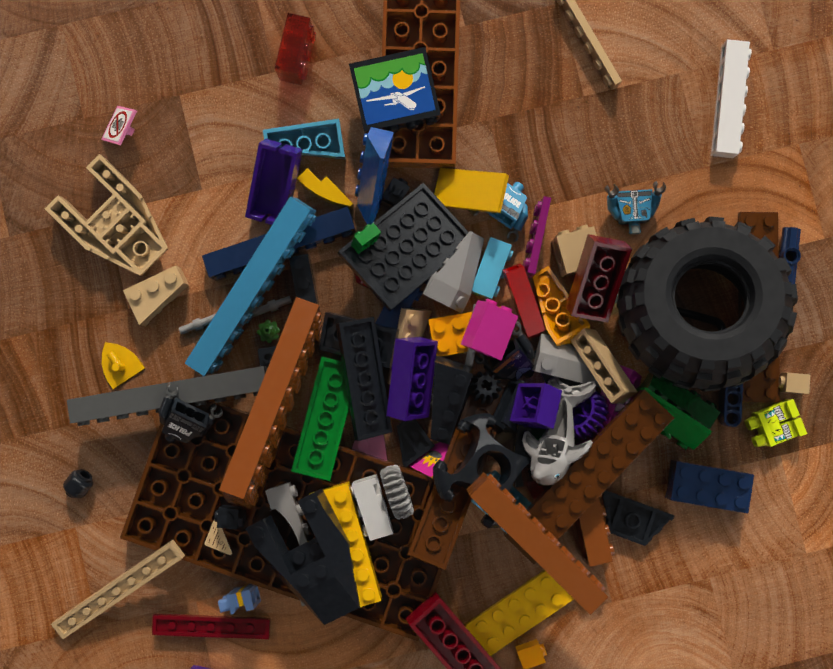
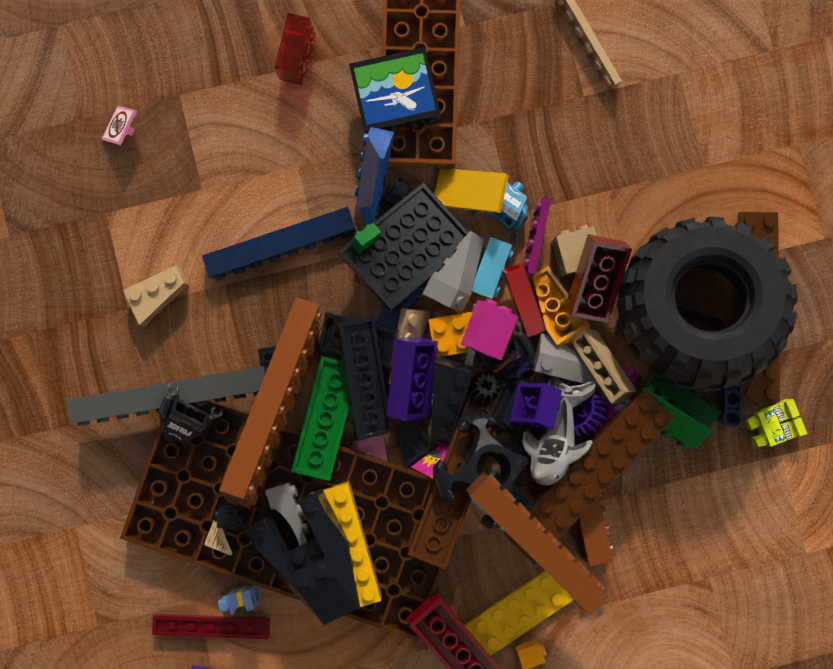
(78, 483): black head -> none
(118, 589): tan plate -> none
(119, 364): yellow shield -> none
(120, 228): tan wedge -> none
(251, 286): dark azure brick -> none
(268, 331): bright green plant -> none
(272, 180): dark purple piece -> none
(272, 306): light grey bar -> none
(303, 278): black brick -> none
(315, 138): medium azure wedge -> none
(324, 189): yellow slope -> none
(372, 507): white wedge -> none
(396, 492): light grey gear -> none
(633, 519): black wing -> none
(634, 206): torso -> none
(709, 486): dark blue brick -> none
(730, 99): white brick -> none
(790, 244): dark blue piece -> none
(794, 383): tan brick -> none

